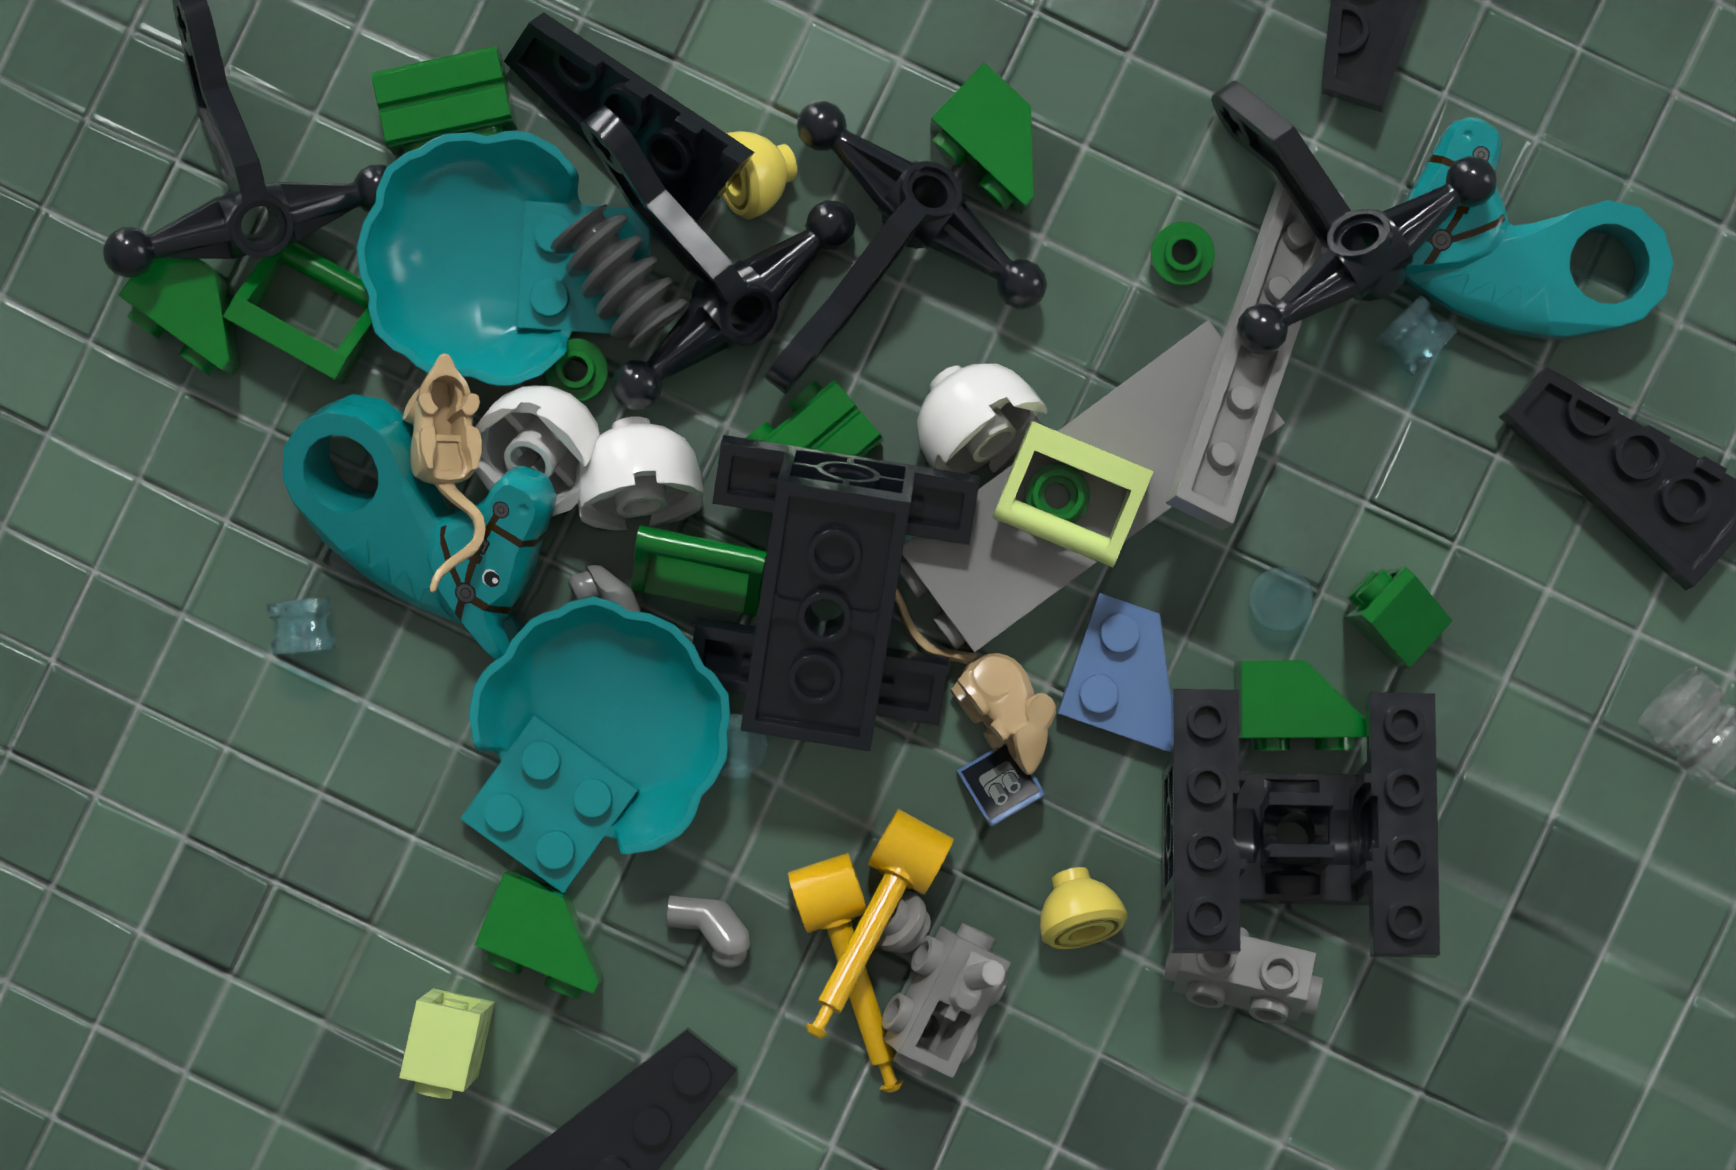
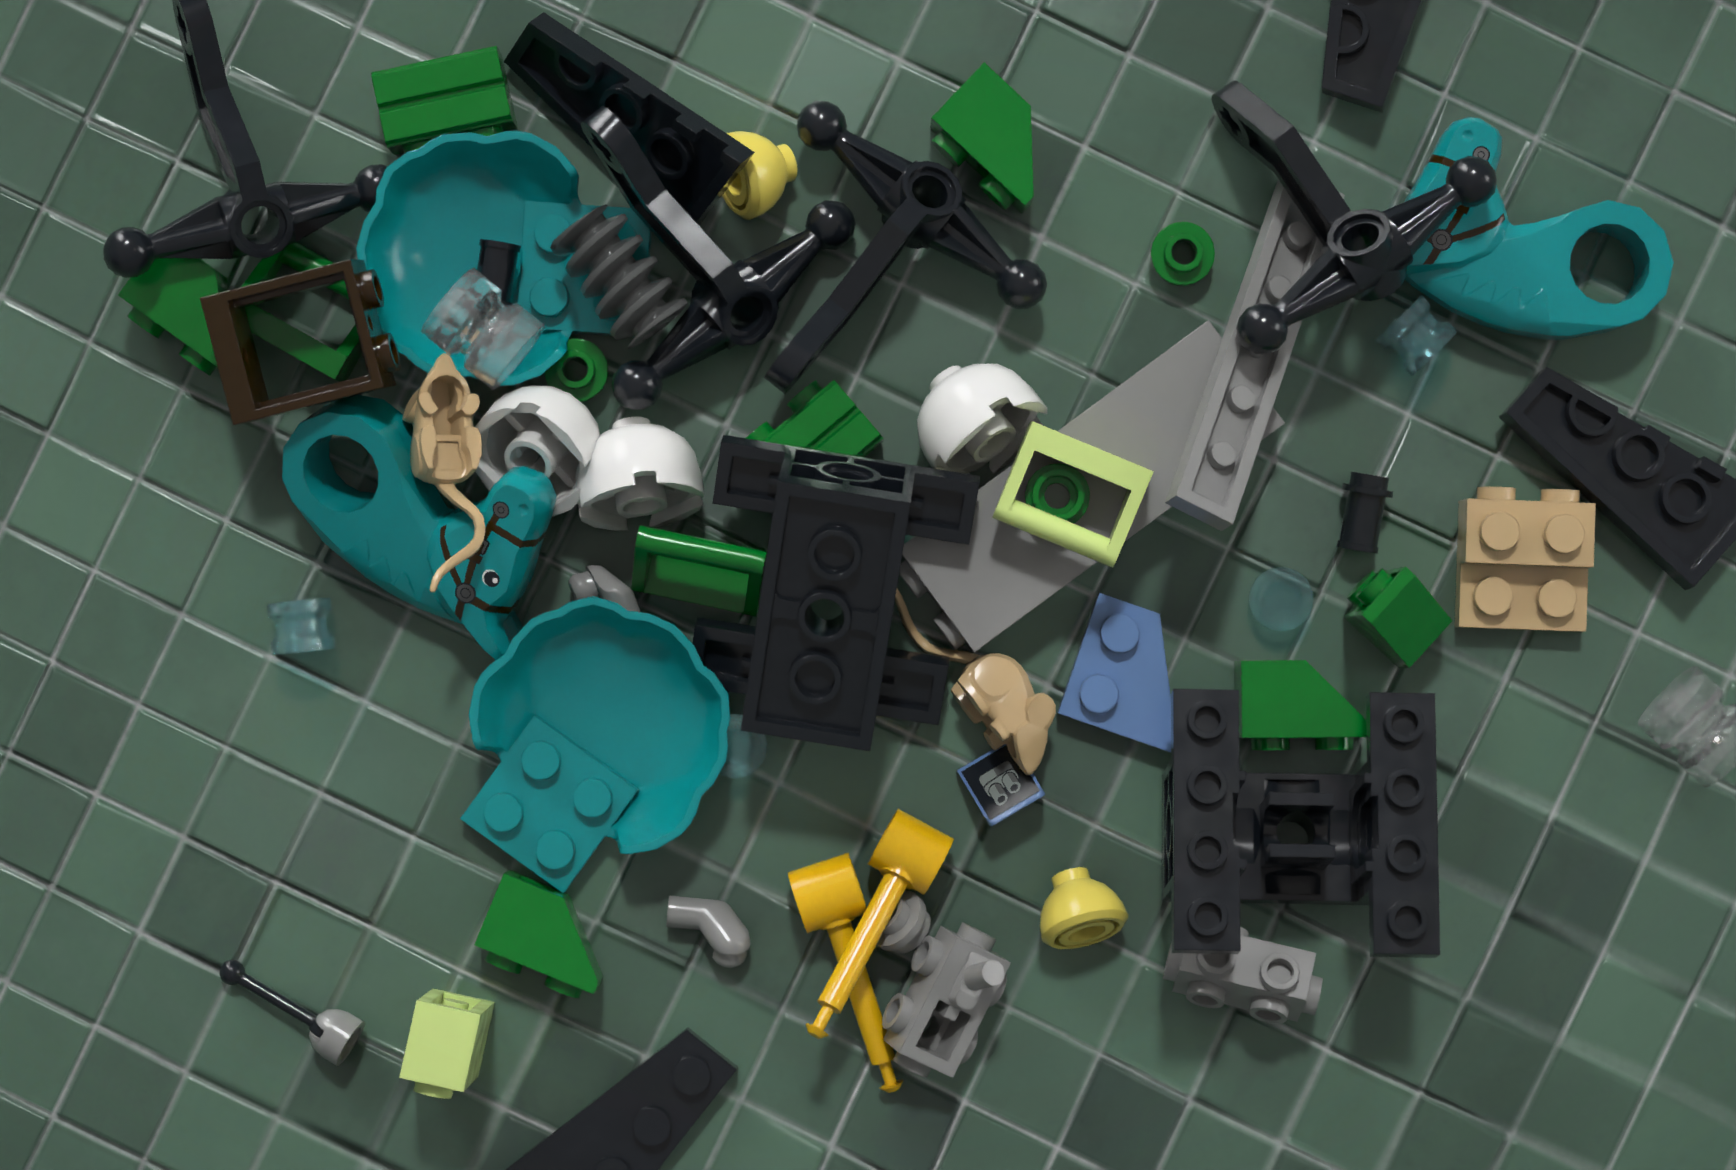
(238, 356): none -> dark brown window
(331, 1032): none -> hinge
(482, 328): none -> clear wheel
(498, 264): none -> black pin
(1363, 512): none -> black pin
(1524, 560): none -> tan plate

